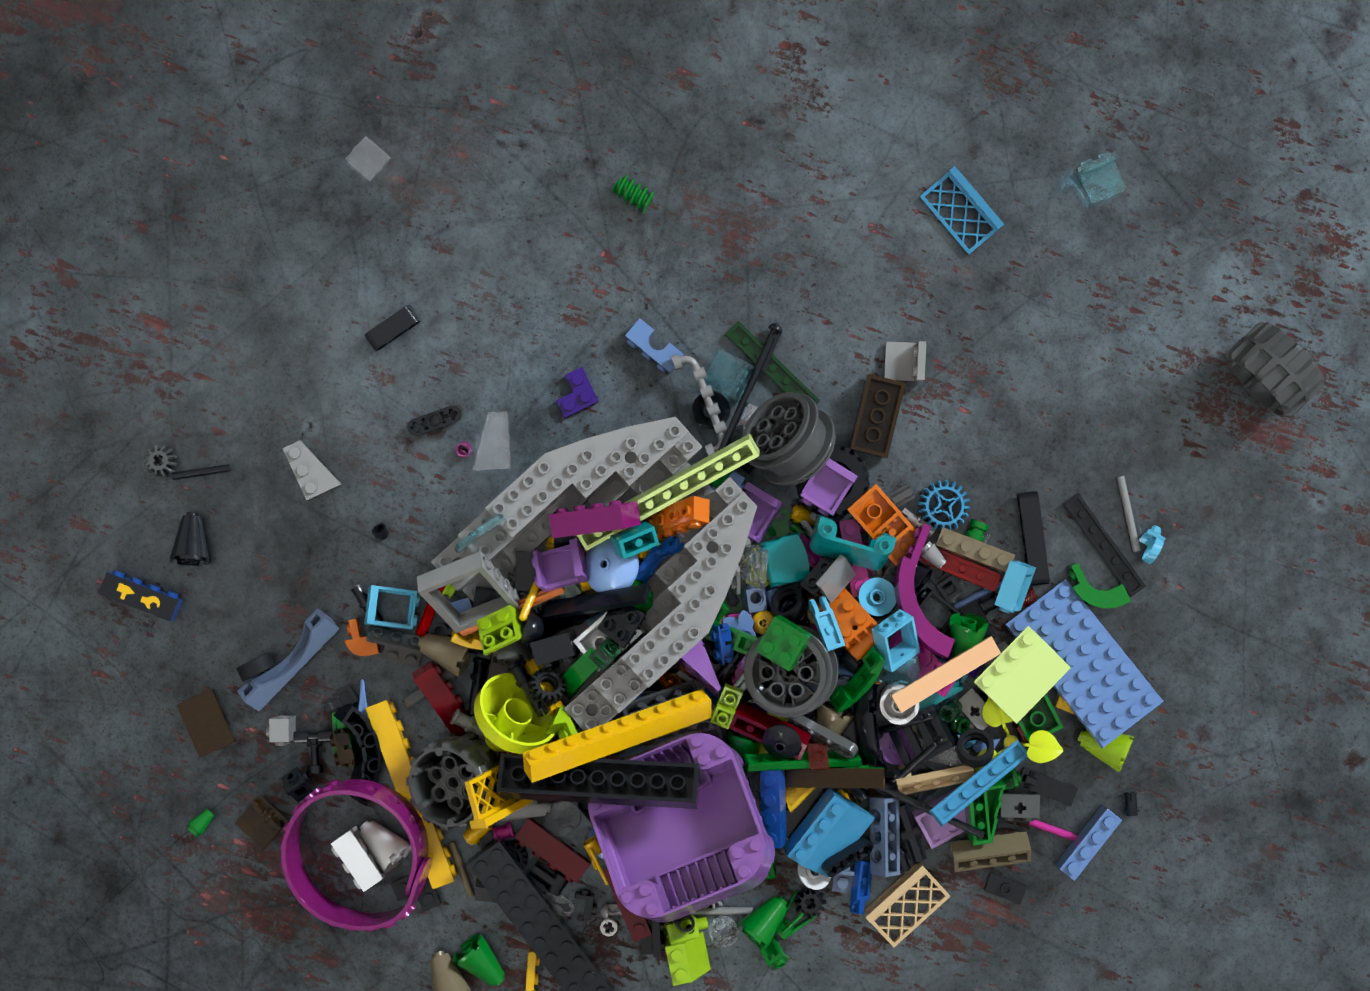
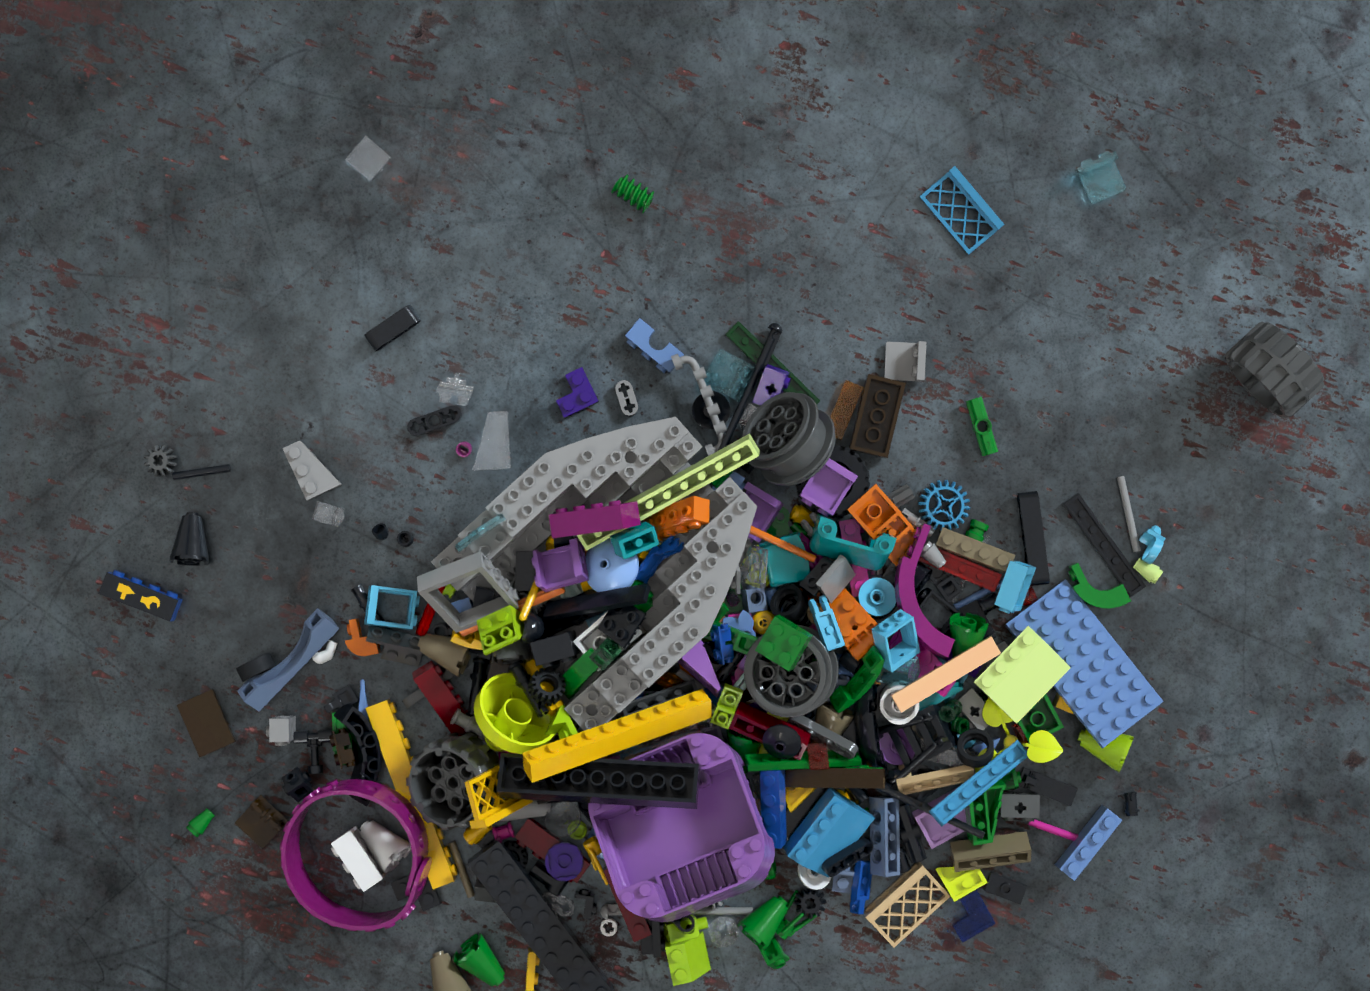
(327, 654): none -> white arm
(328, 514): none -> clear bracket
(402, 542): none -> black hinge
(457, 387): none -> clear hips
(564, 861): none -> dark purple tile
(580, 832): none -> lime plate
(622, 400): none -> light grey beam
(770, 376): none -> brick
(782, 544): none -> orange bar
(844, 407): none -> clear orange tile
(960, 883): none -> neon yellow wing
(977, 919): none -> clear blue plate
(985, 439): none -> green piece
(1148, 571): none -> yellowish green cone

